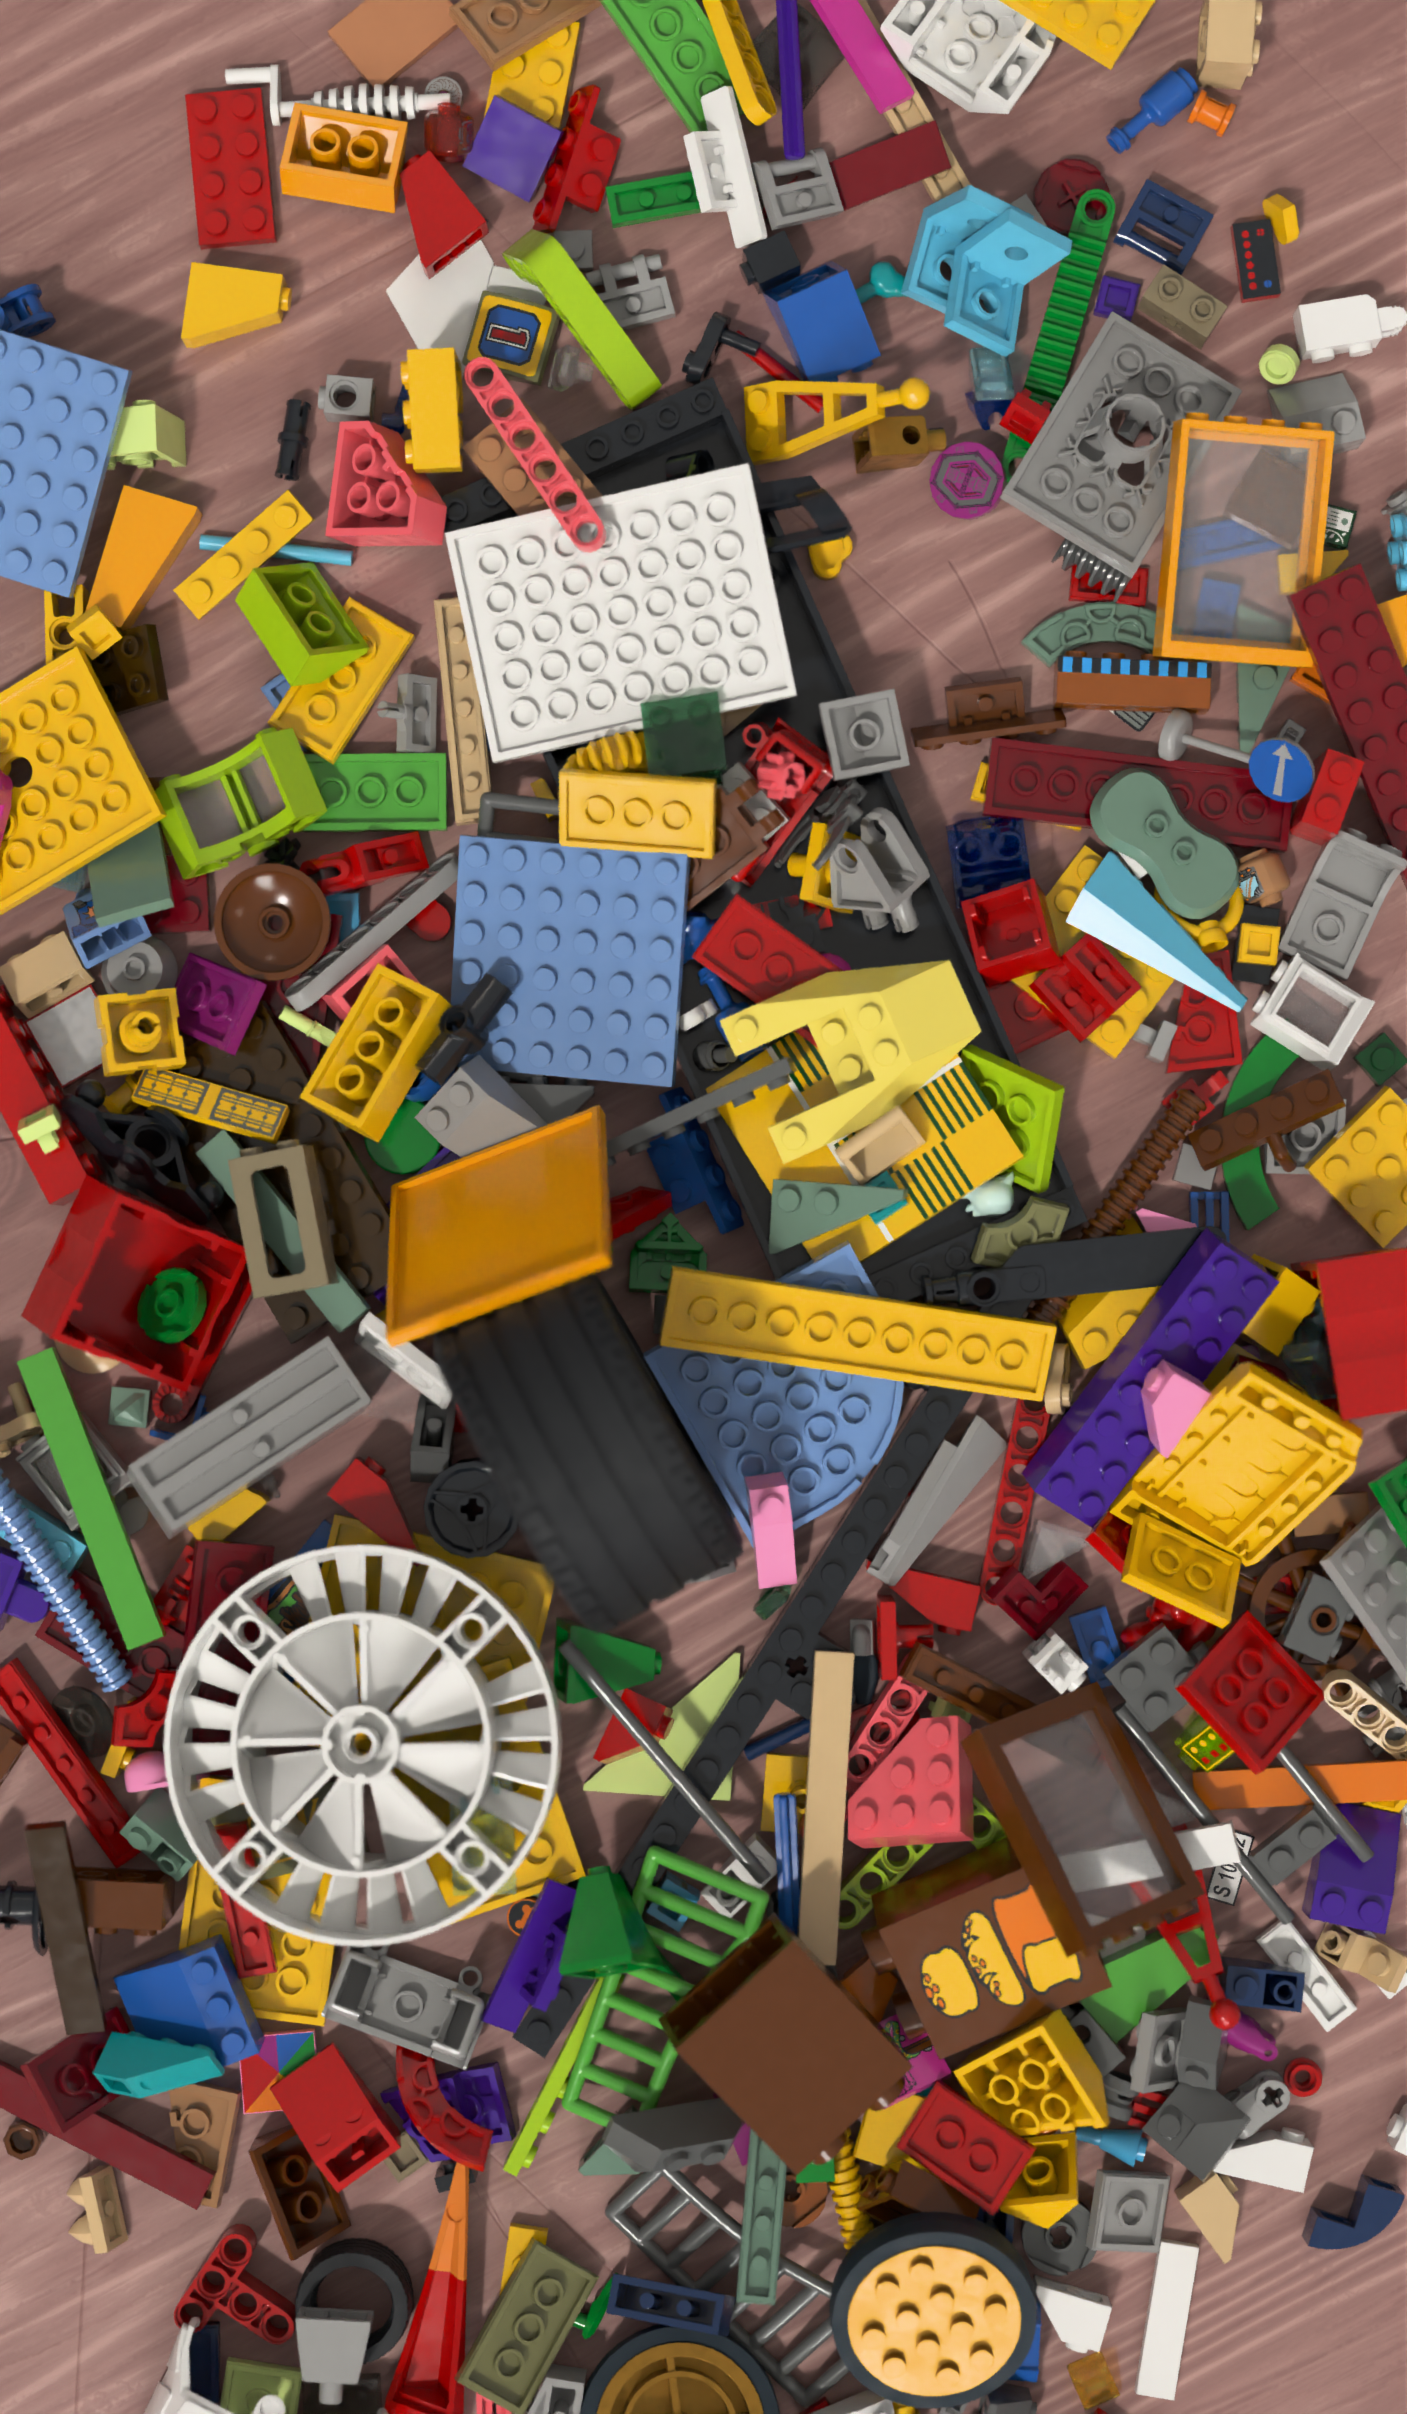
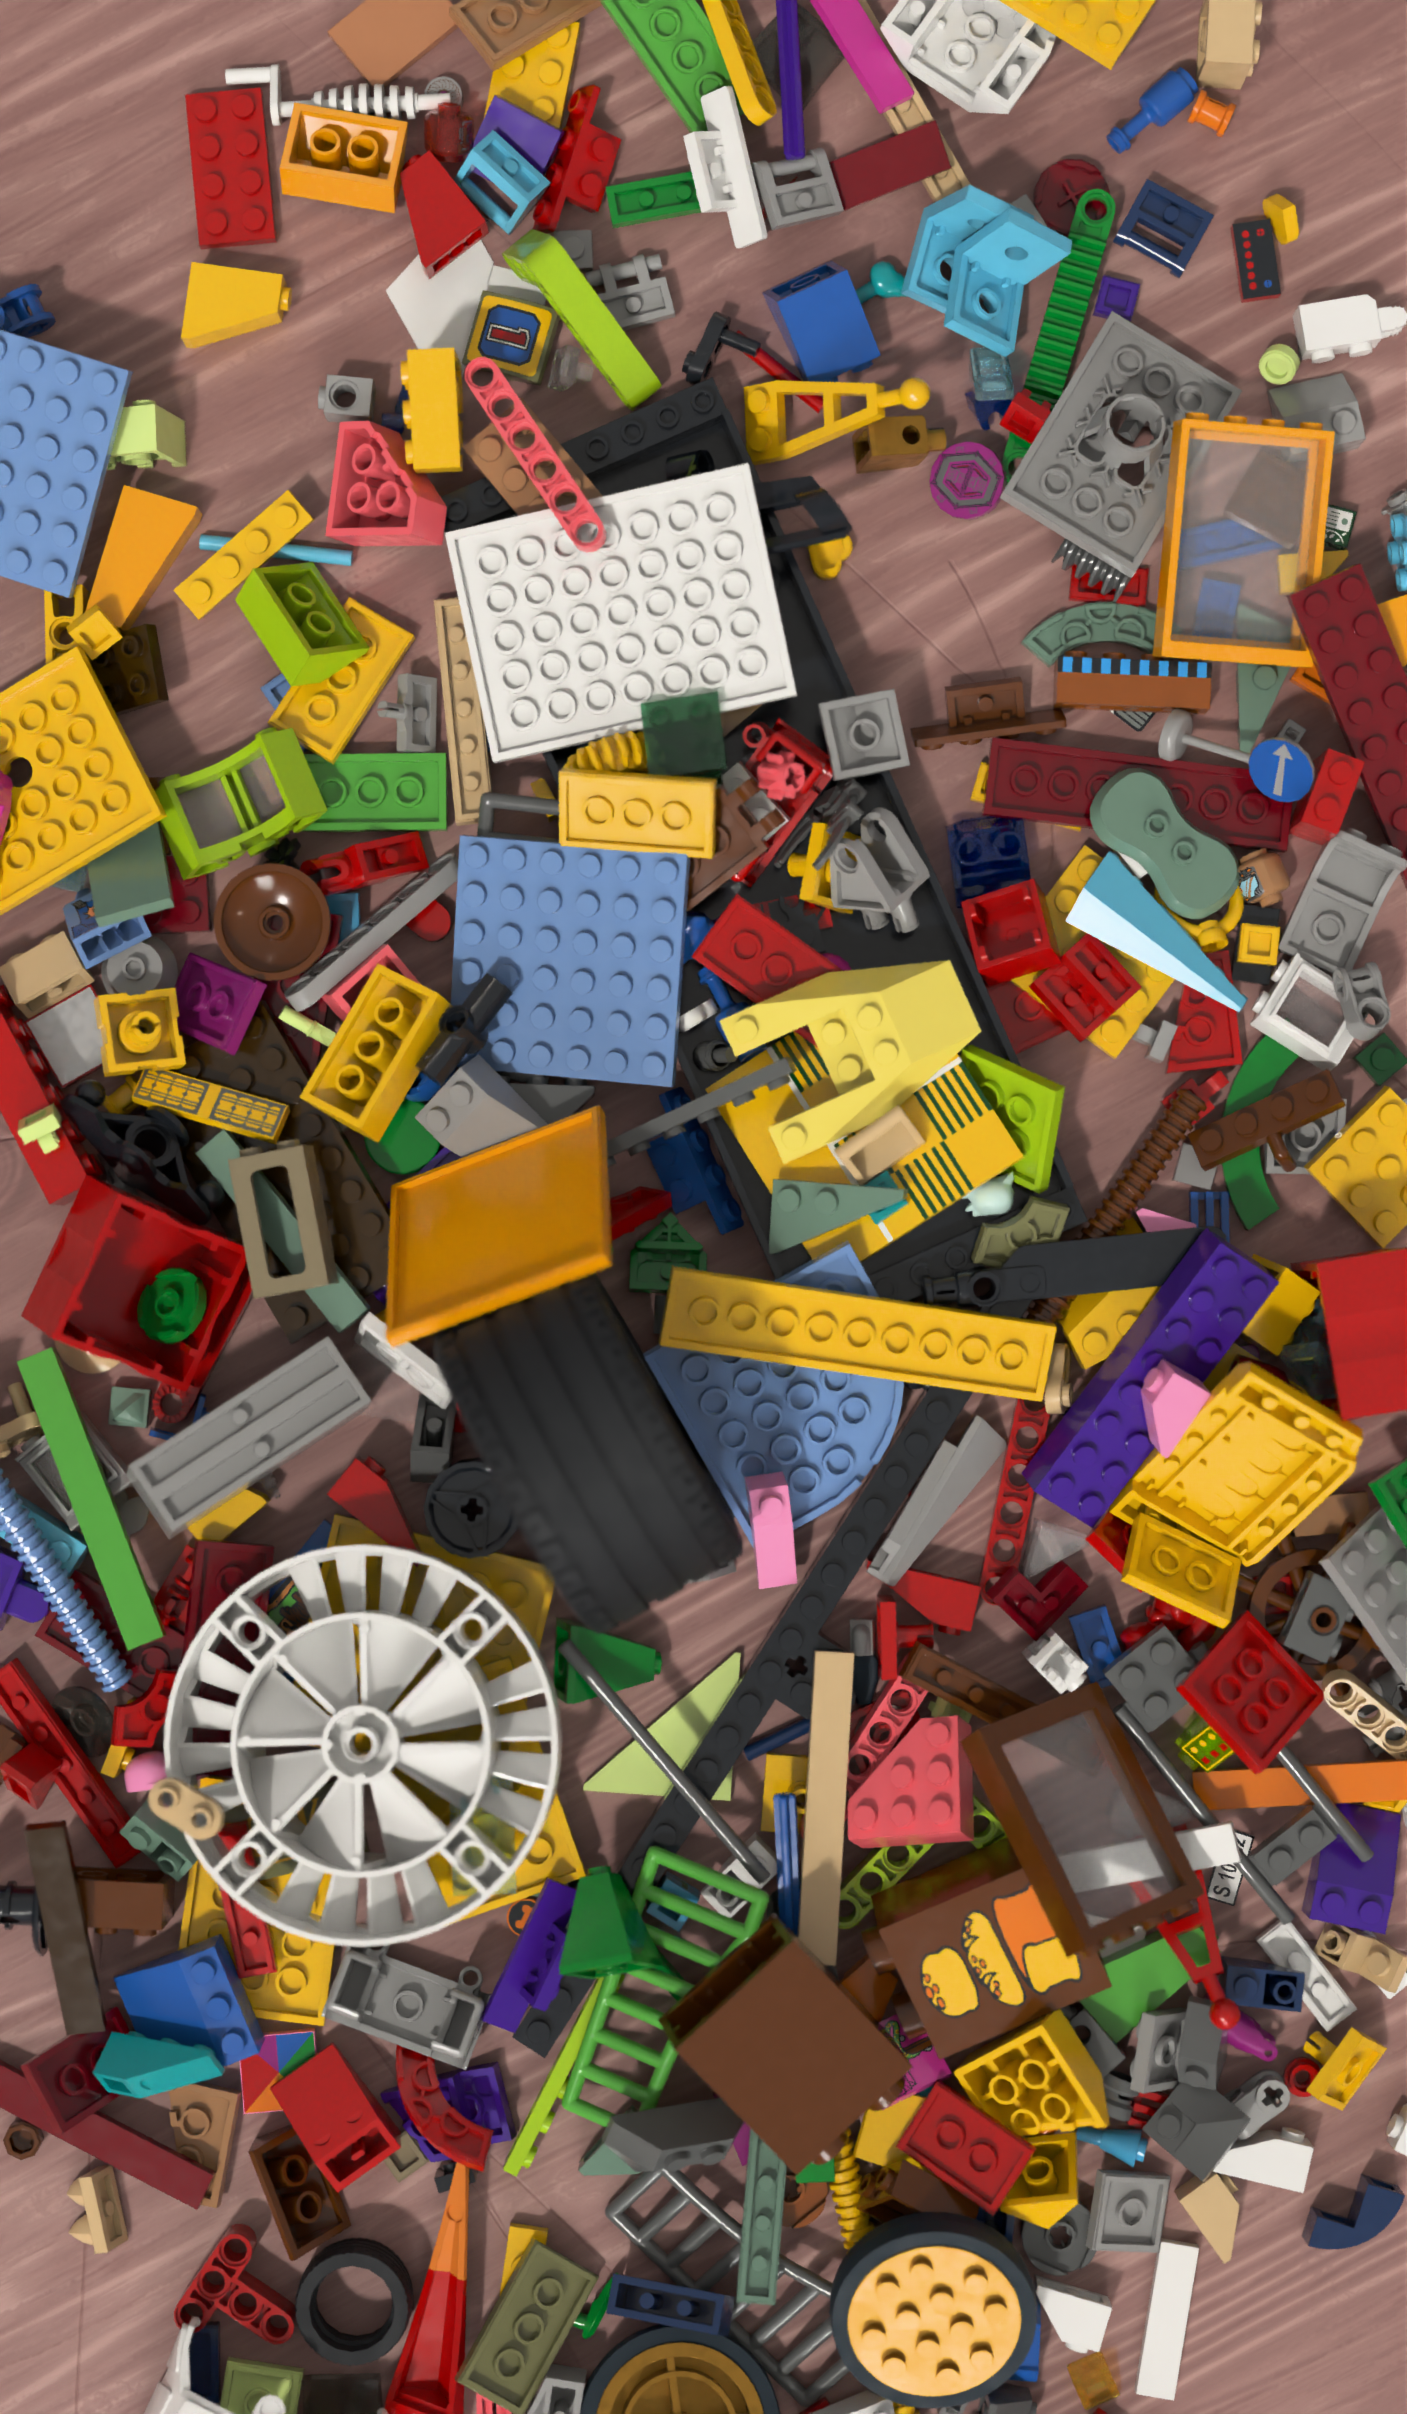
(30, 1774): none -> red slope
(186, 1805): none -> tan plate
(292, 440): black pin -> none
(332, 2348): light grey torso -> none
(509, 173): none -> medium azure tile
(619, 1743): red slope -> none
(769, 262): black brick -> none
(772, 1601): clear green tile -> none
(1182, 307): dark tan brick -> none
(1343, 2066): none -> yellow tile
(1361, 992): none -> light grey piece

